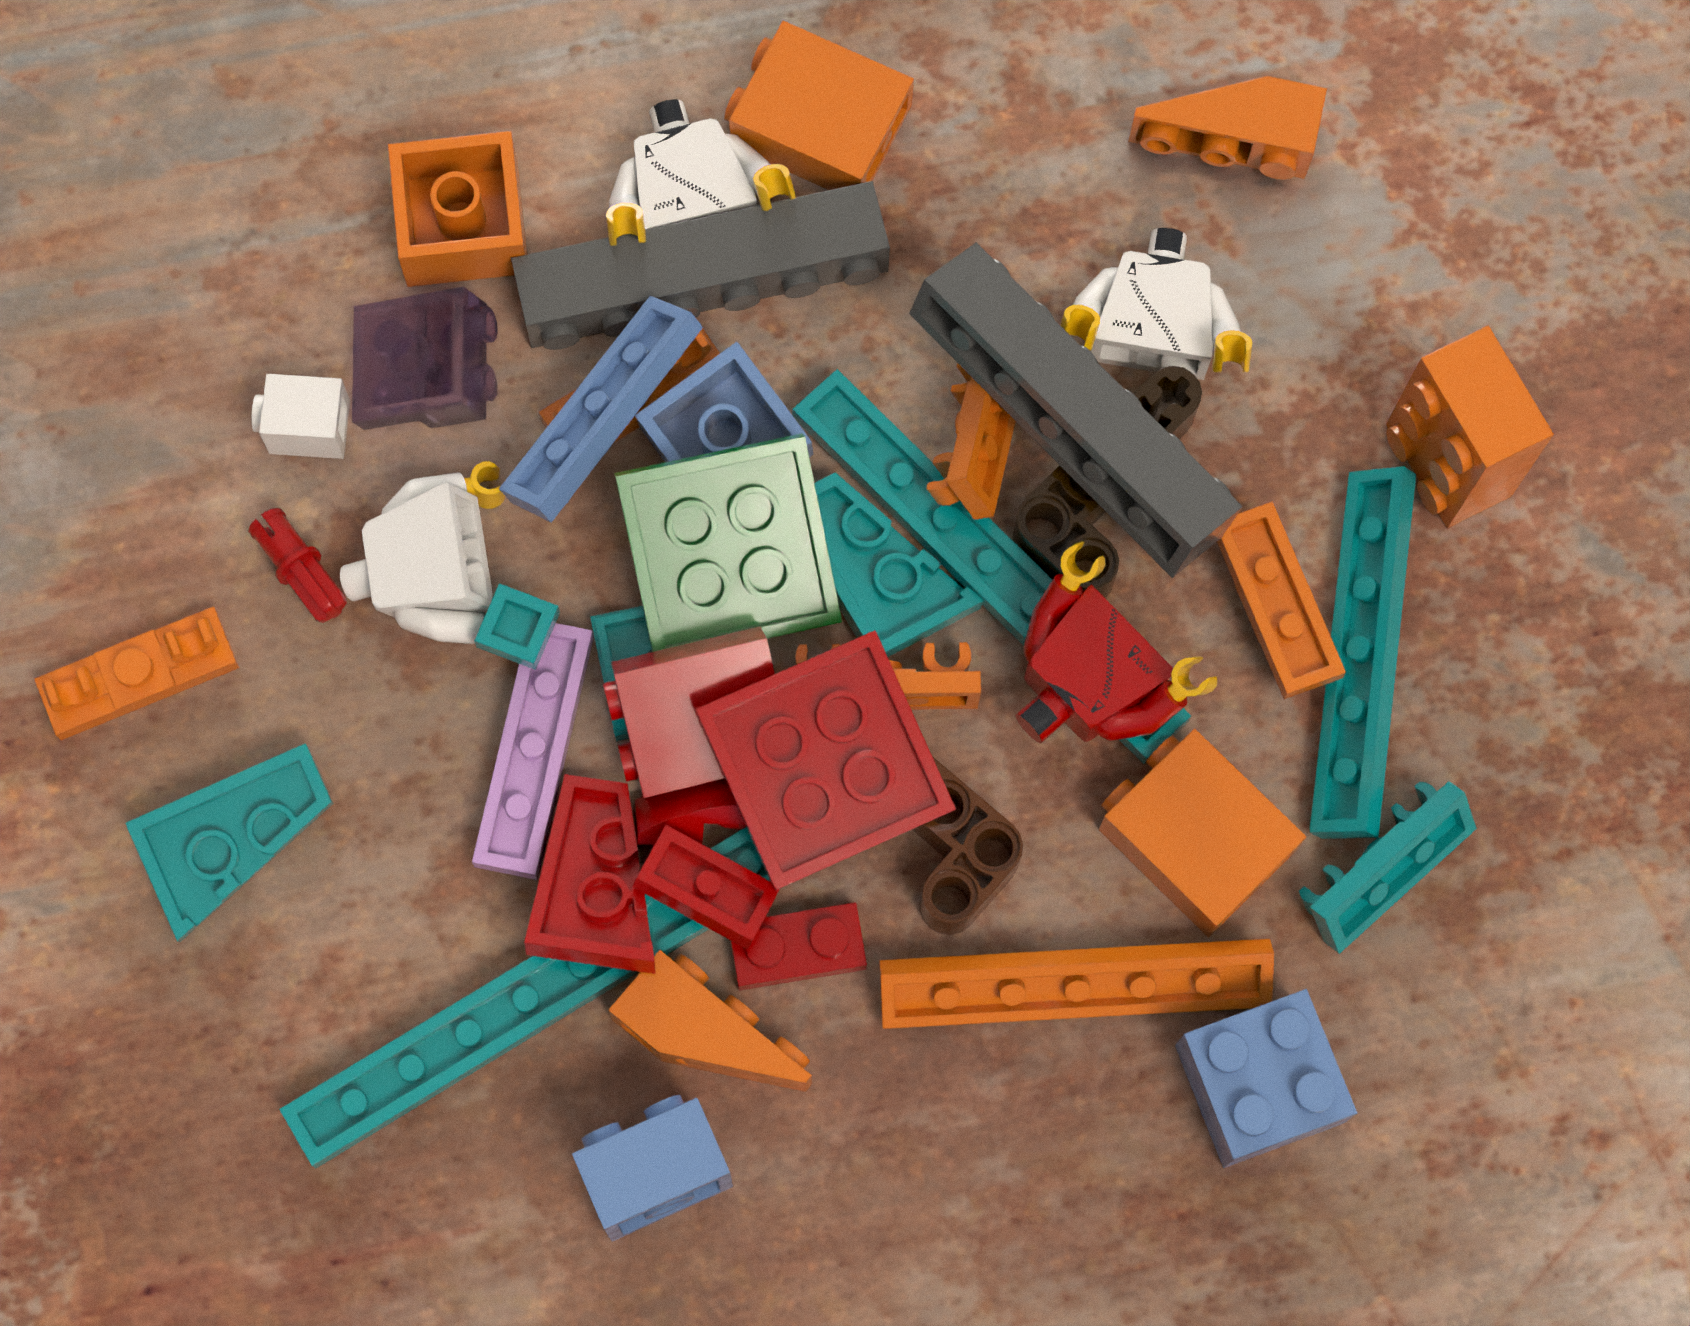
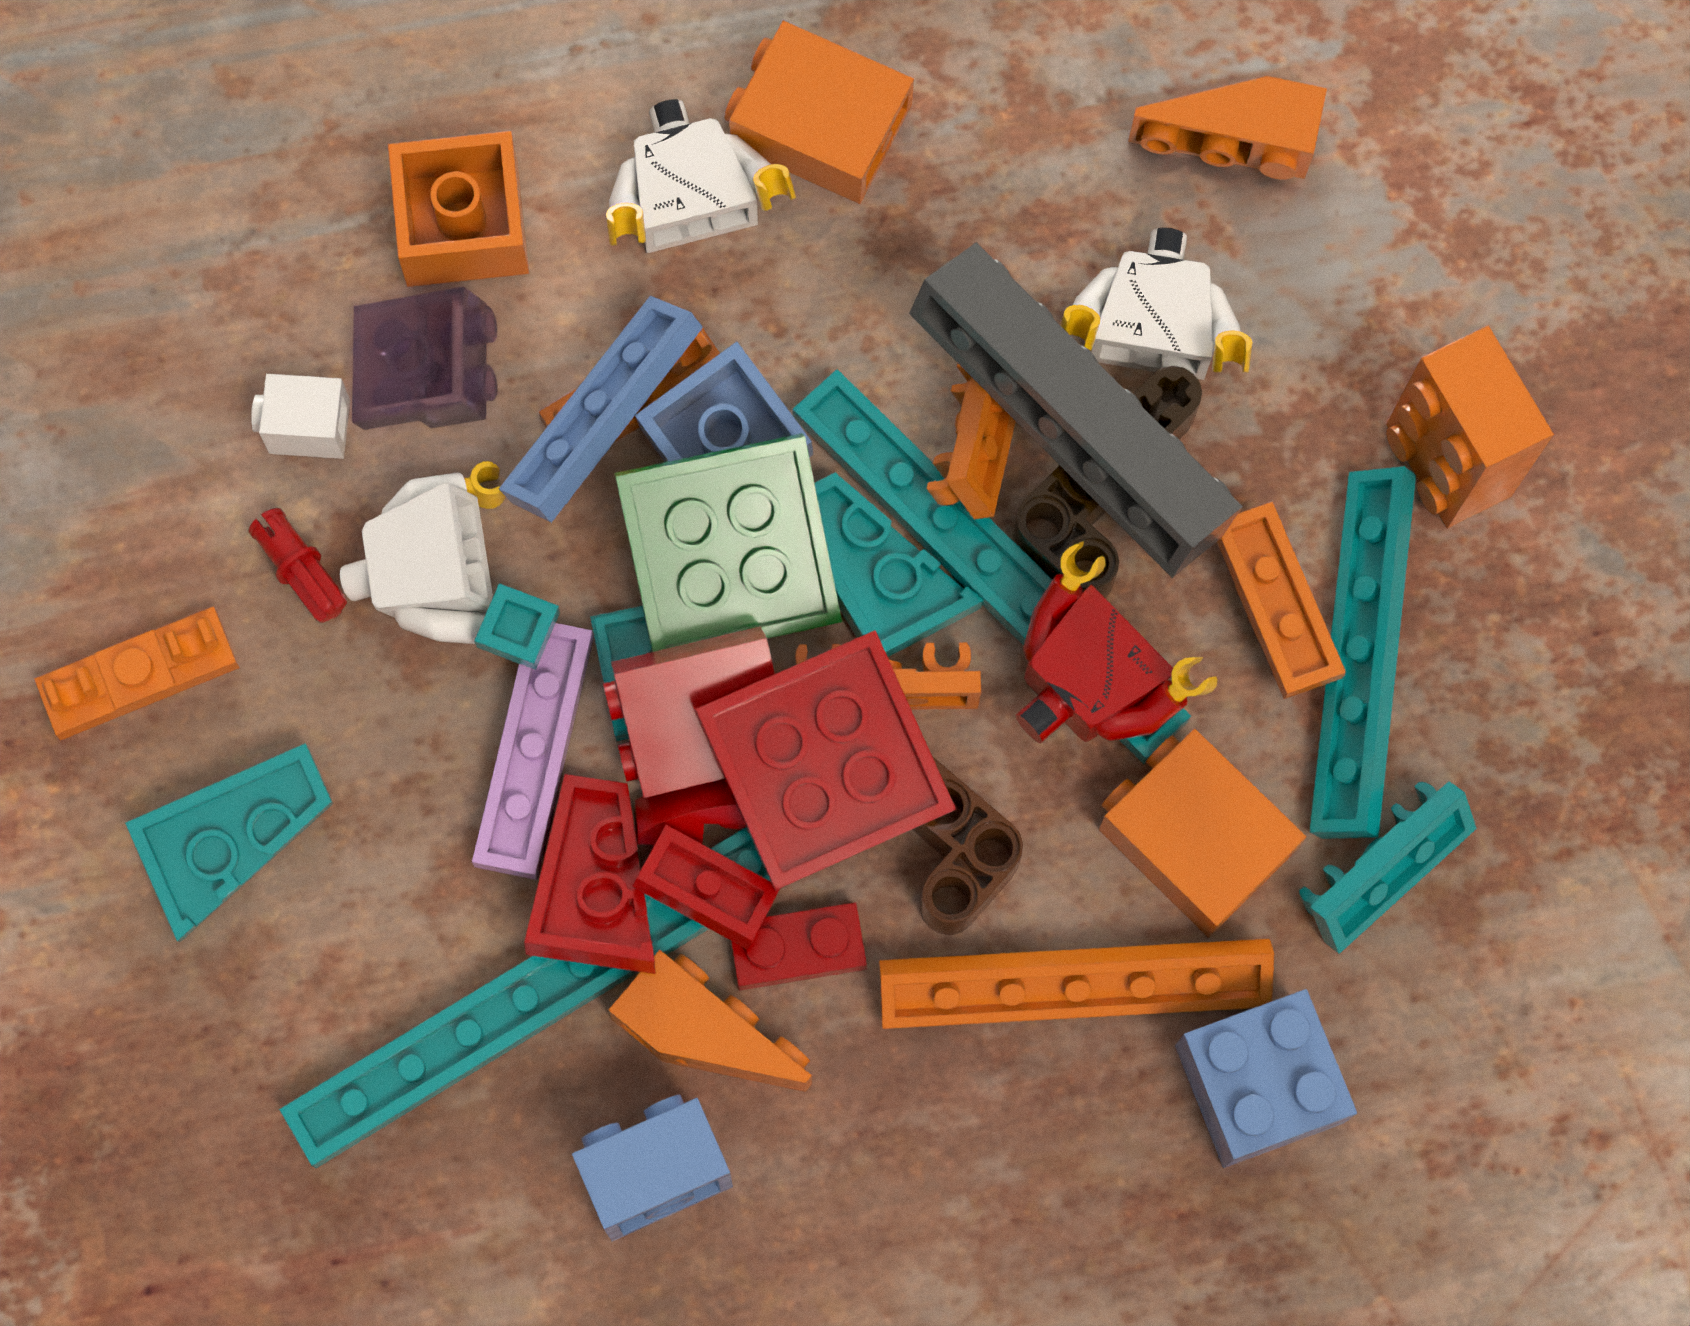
(704, 264): dark grey brick -> none

